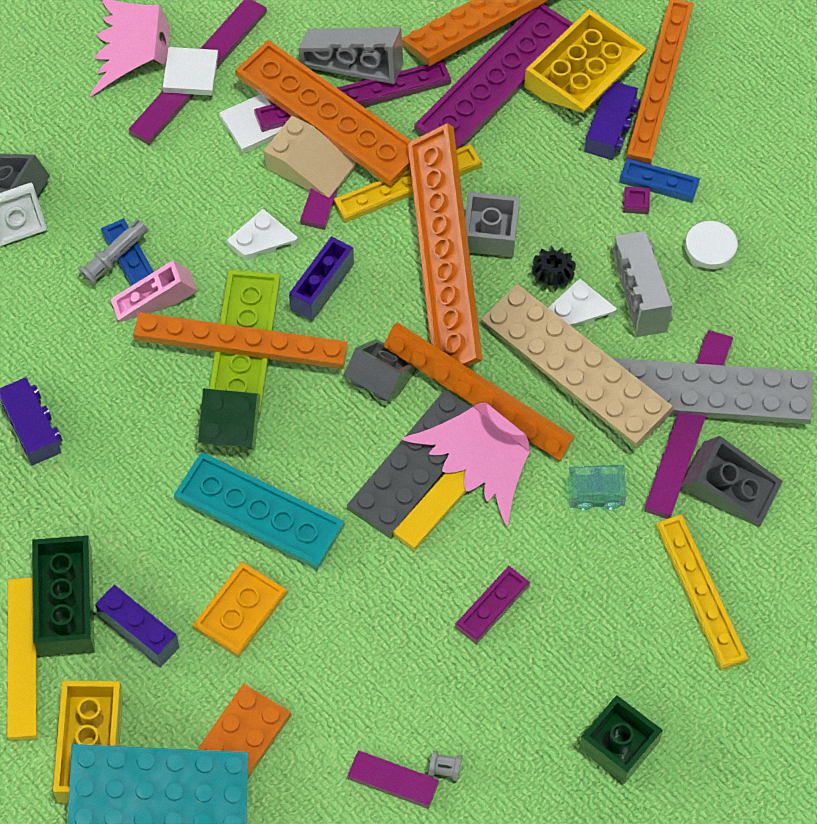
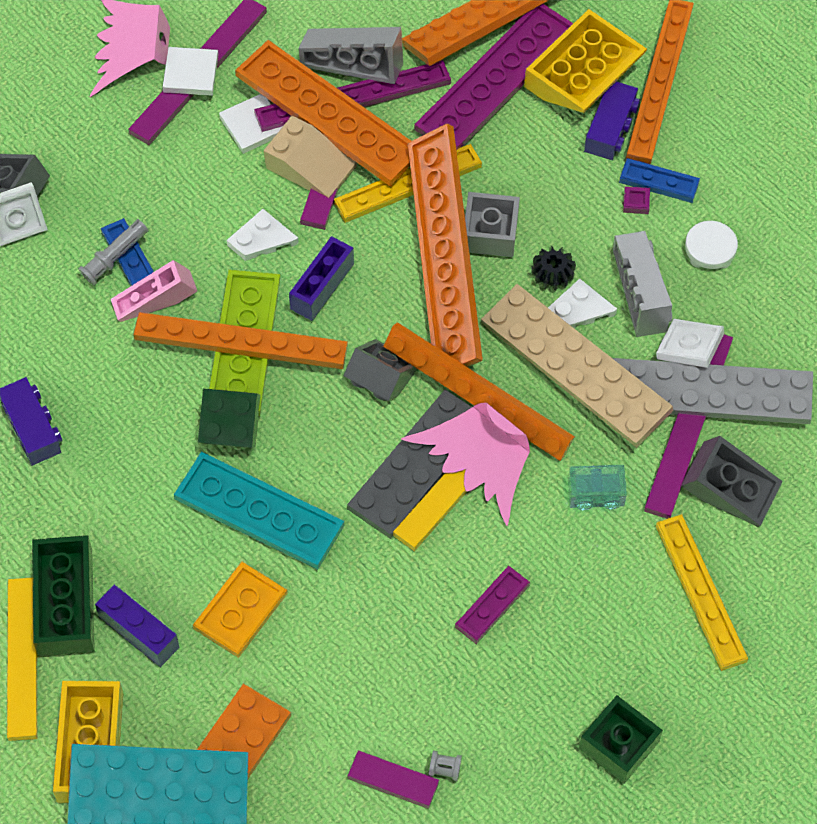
(690, 343): none -> white tile

